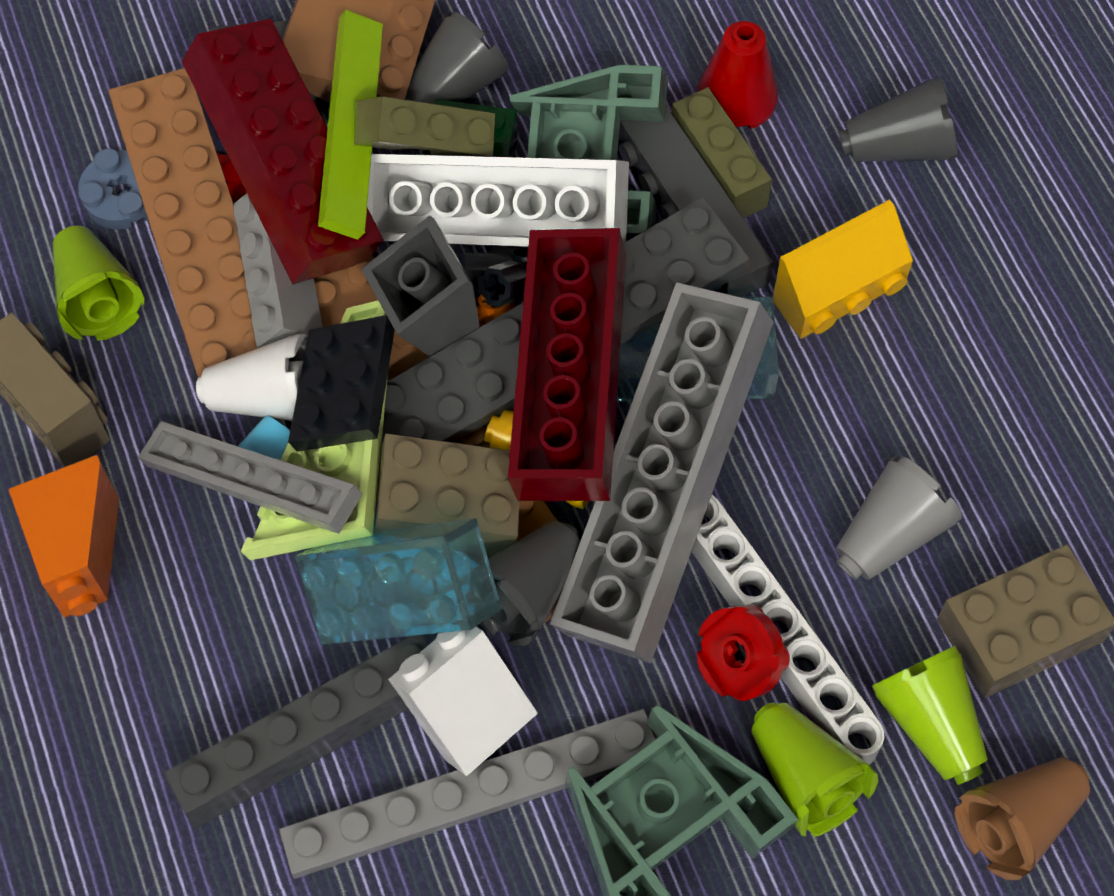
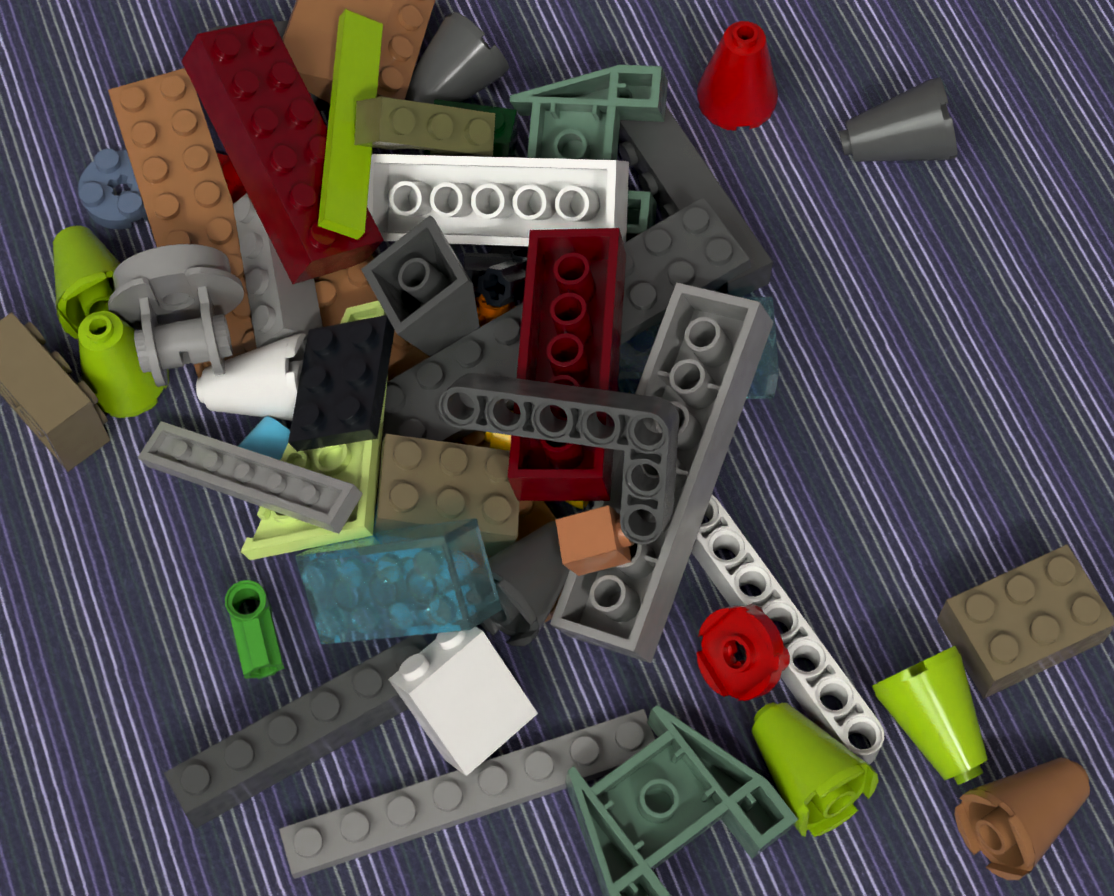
(71, 532): orange slope -> none
(112, 366): none -> lime cone
(179, 305): none -> light grey piece
(254, 632): none -> bright green piece
(582, 428): none -> dark grey beam
(593, 541): none -> nougat brick
(724, 151): olive arch -> none
(843, 271): yellow slope -> none
(895, 520): light grey cone -> none

